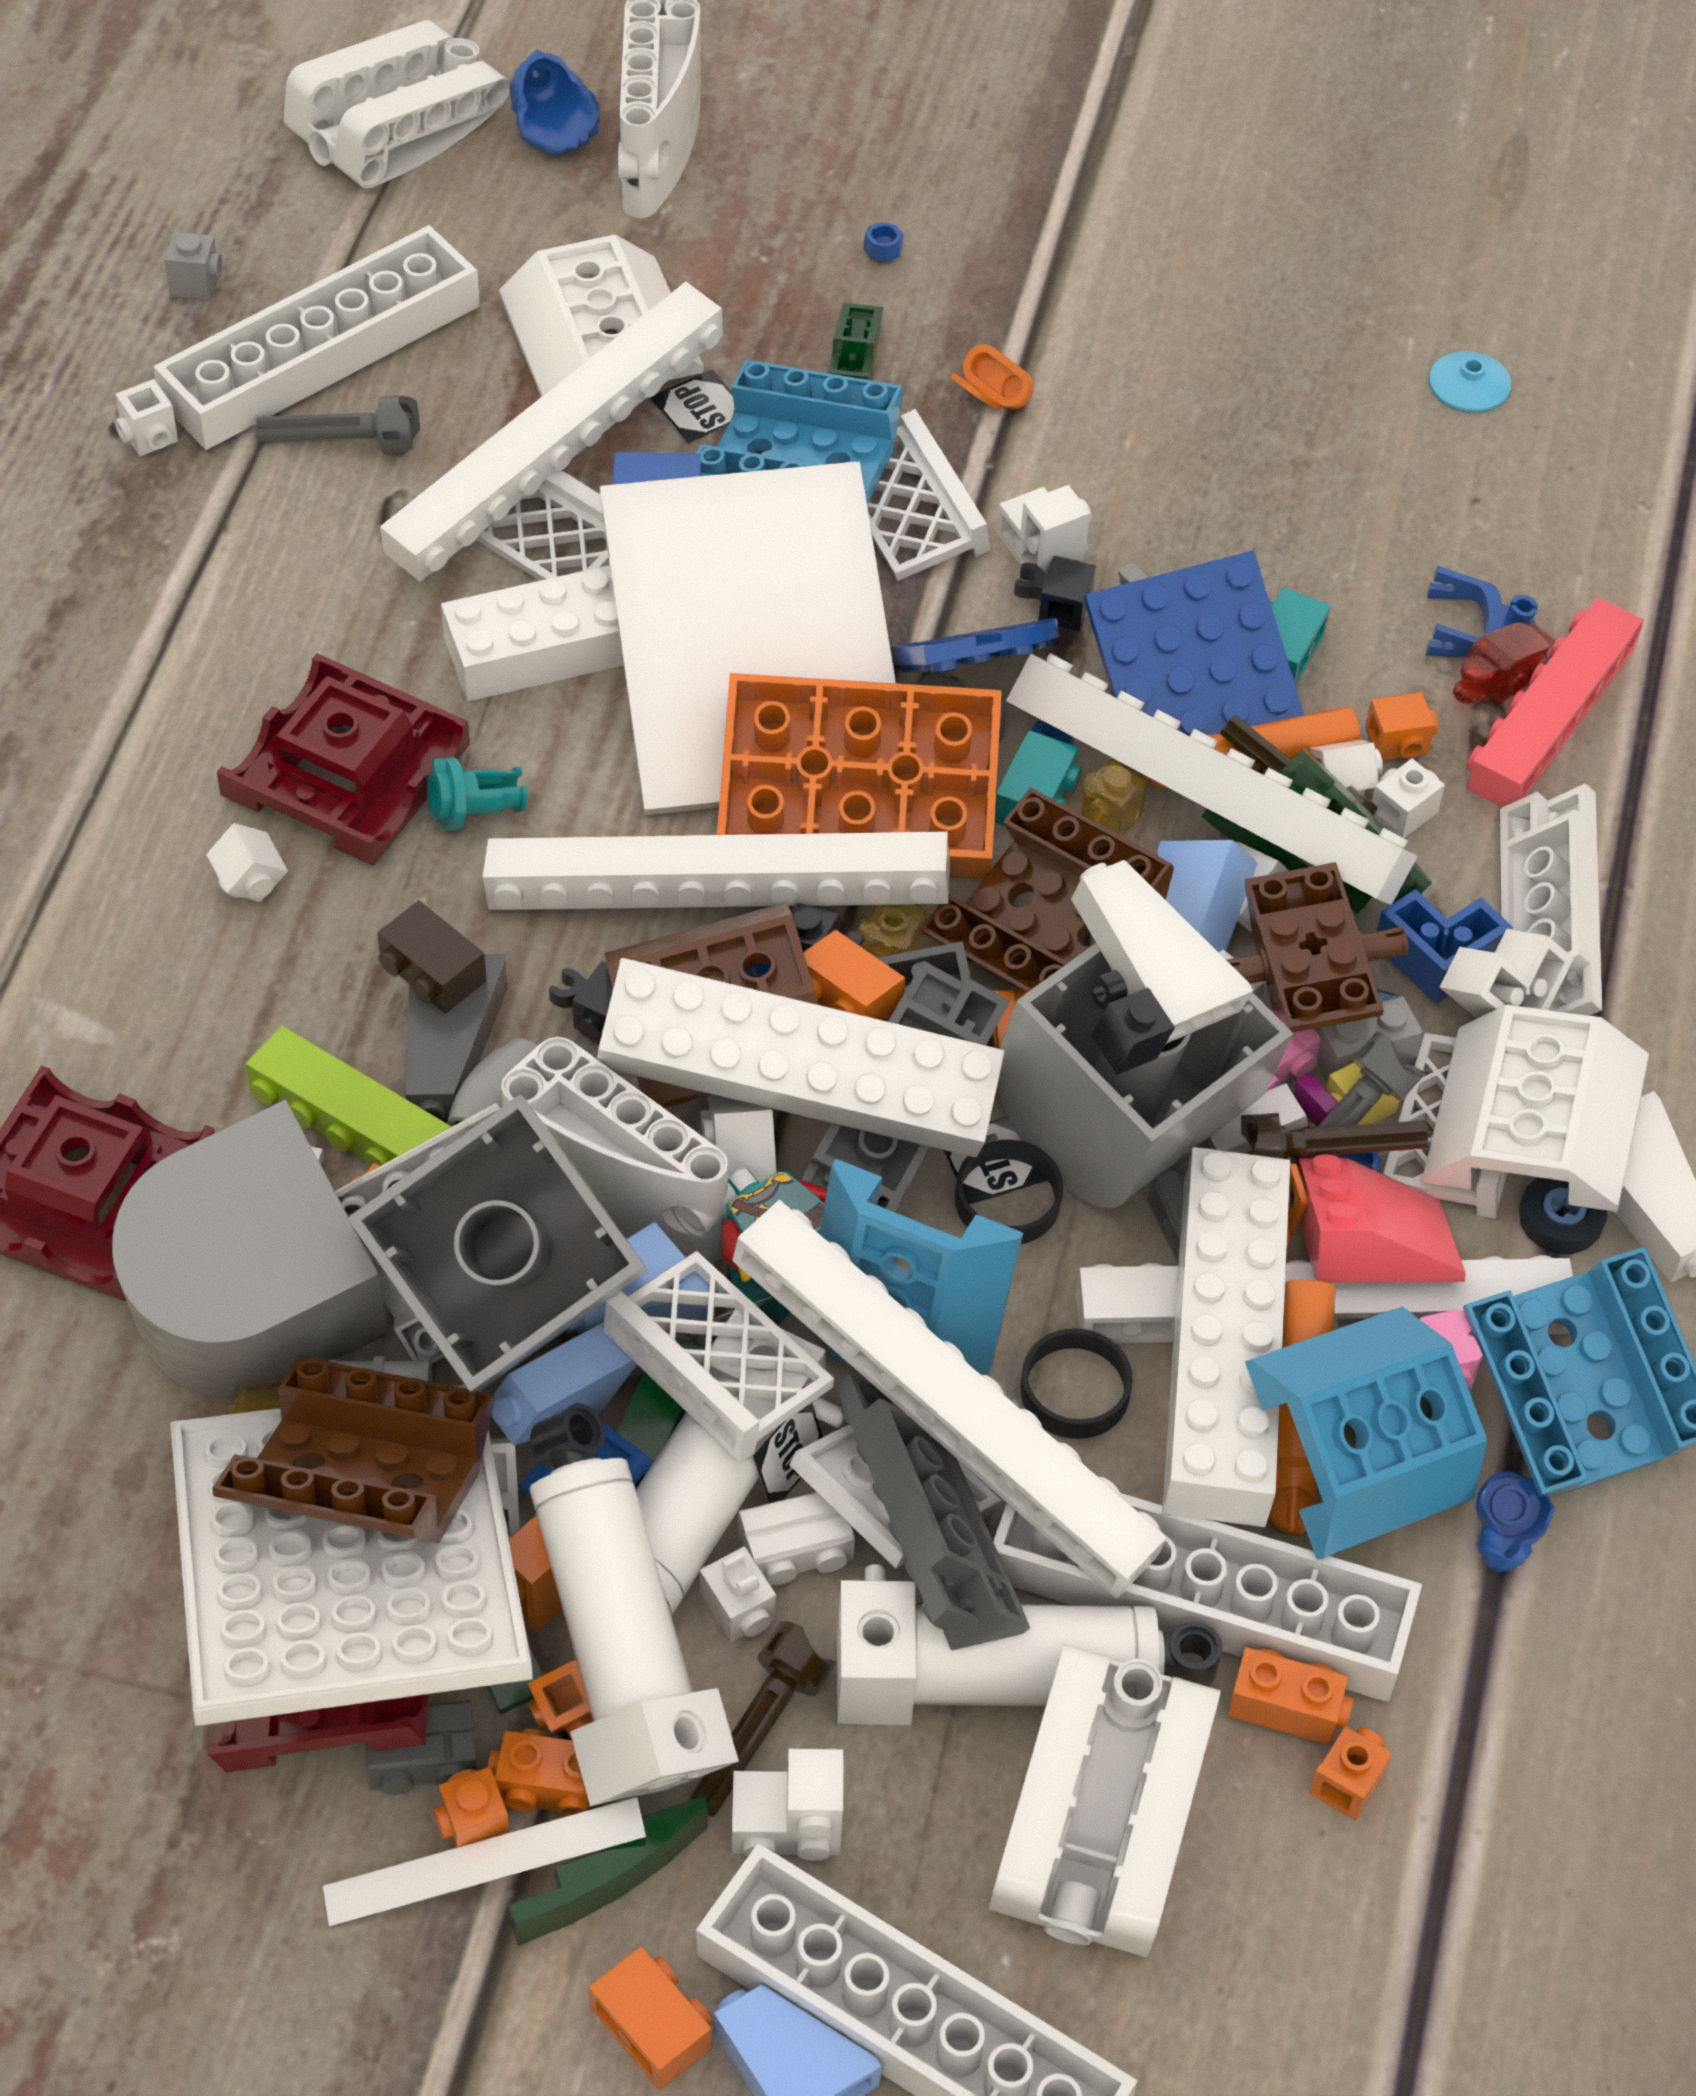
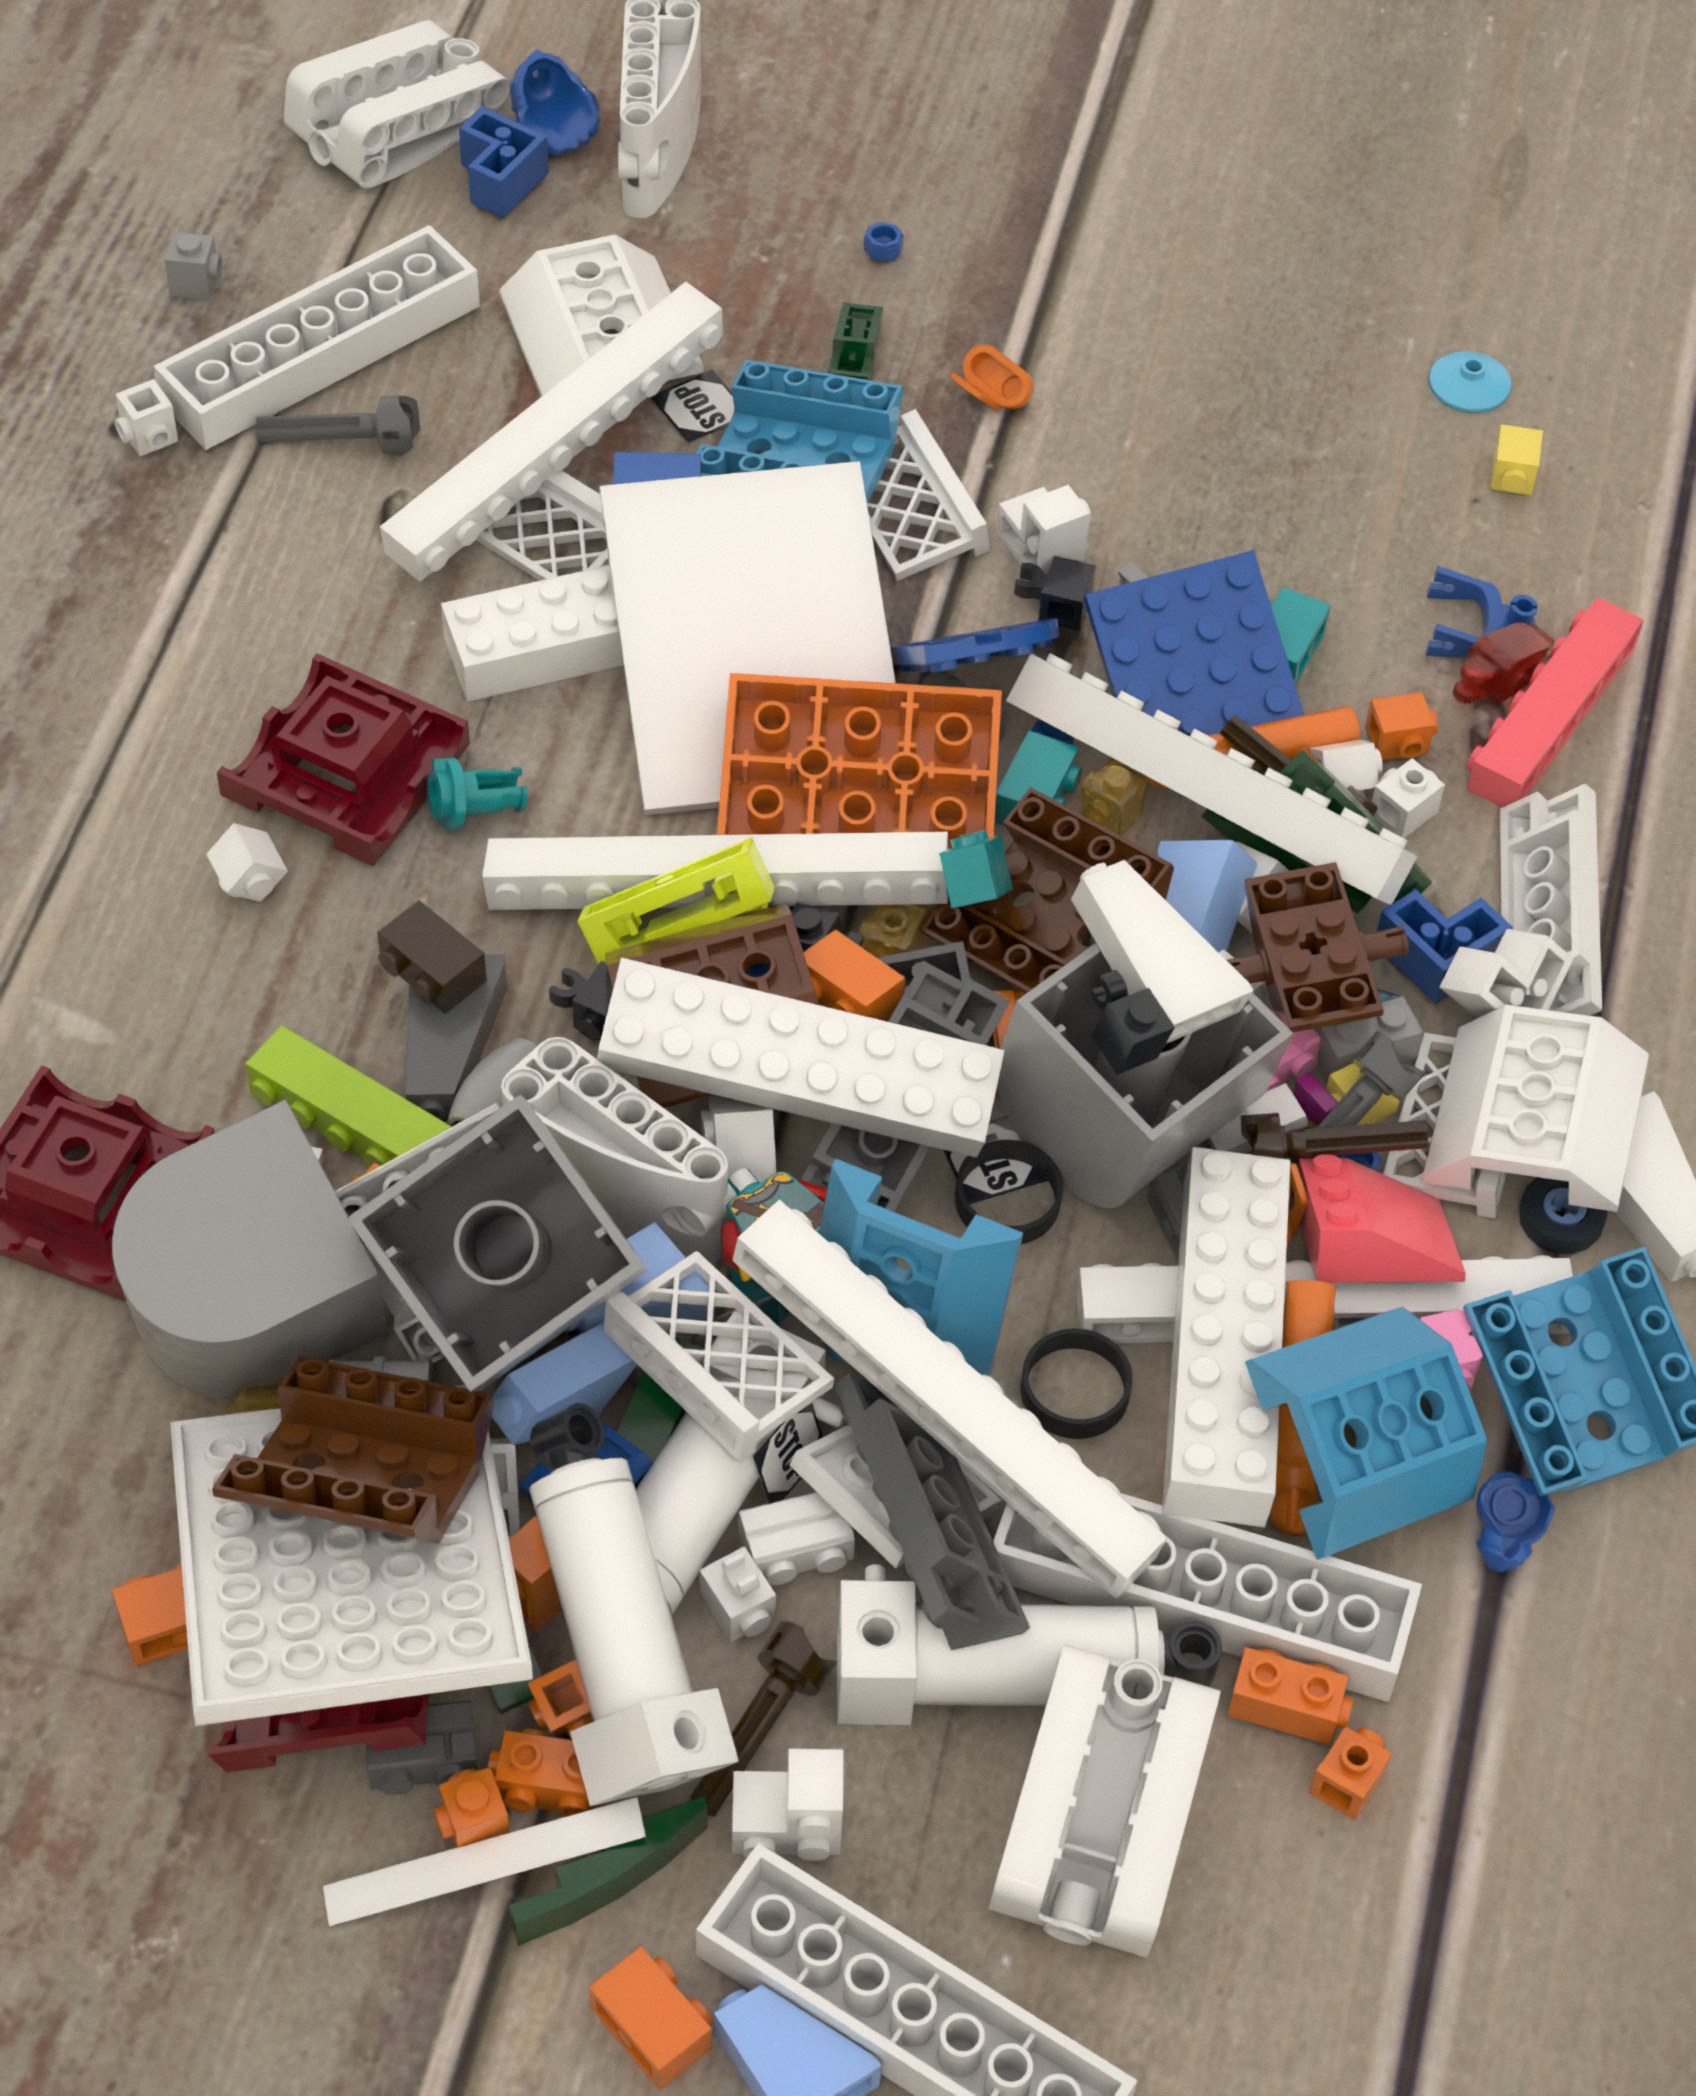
(153, 1615): none -> orange brick
(501, 160): none -> blue brick
(609, 931): none -> neon yellow brick
(975, 869): none -> teal brick
(1516, 459): none -> light yellow brick

